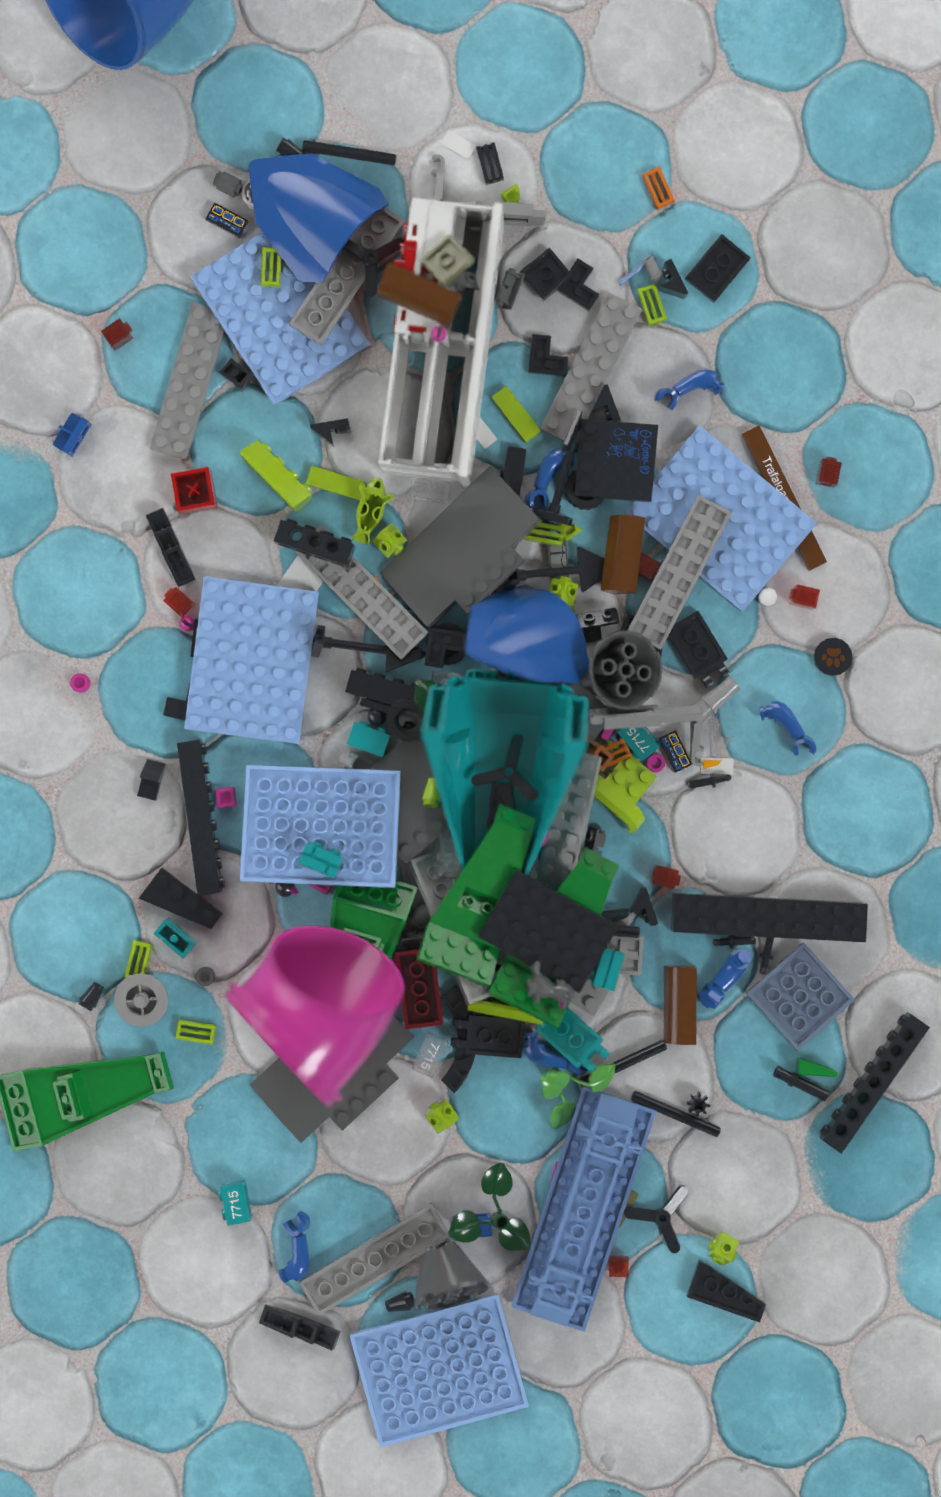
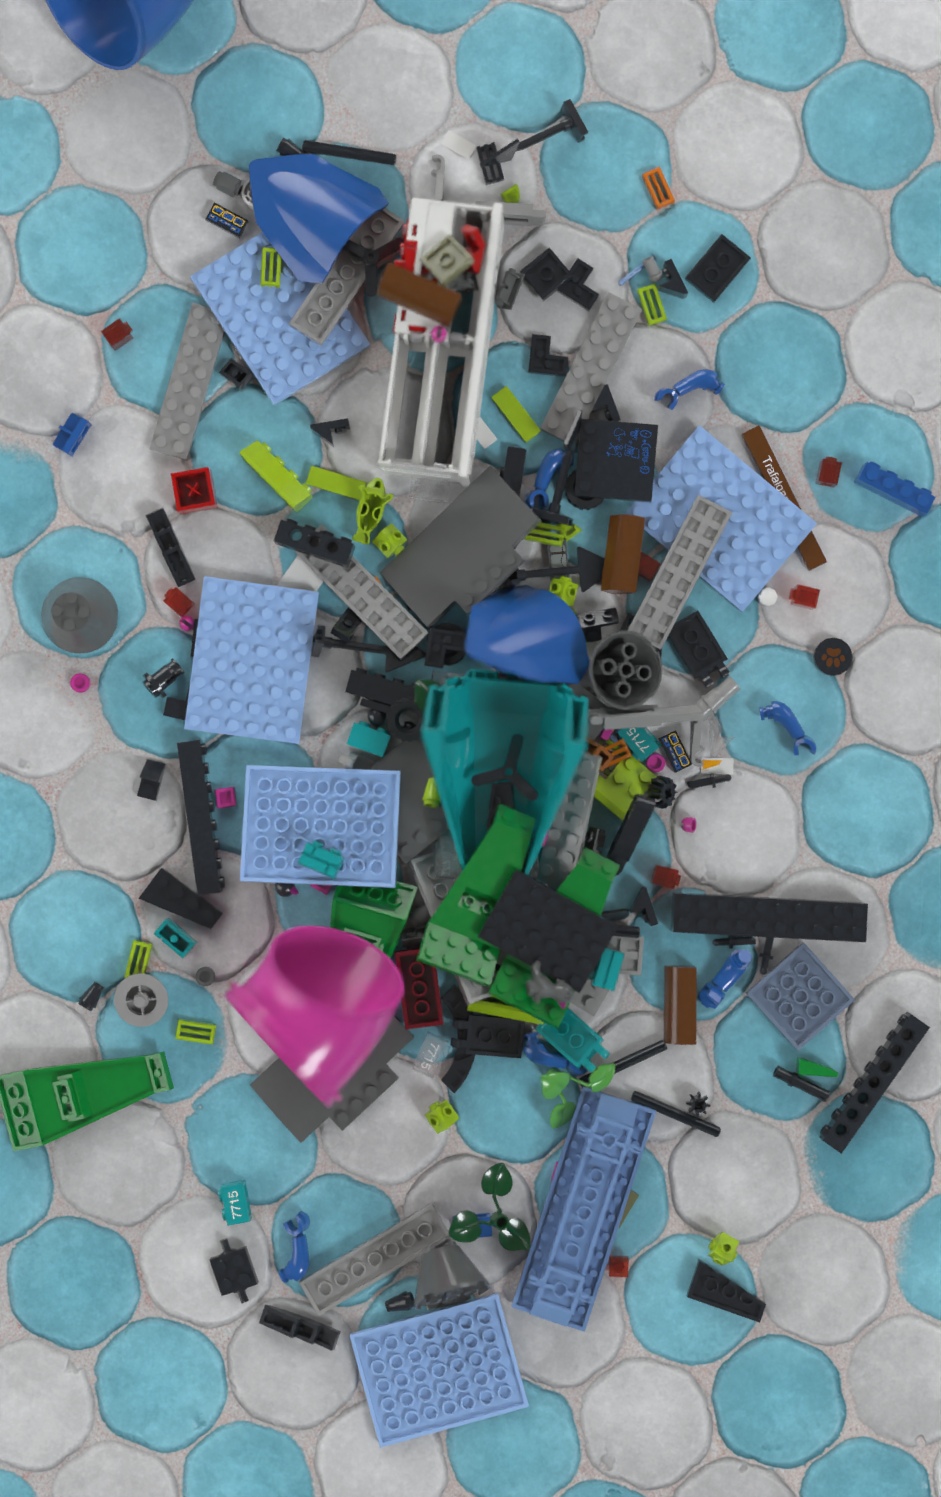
(79, 615): none -> dark grey cone
(162, 678): none -> black piece
(233, 1270): none -> black plate
(346, 625): none -> black slope
(475, 247): none -> red slope
(572, 121): none -> black piece
(630, 830): none -> black piece
(662, 790): none -> black gear
(665, 1224): black piece -> none
(689, 824): none -> dark pink hinge
(895, 489): none -> blue brick

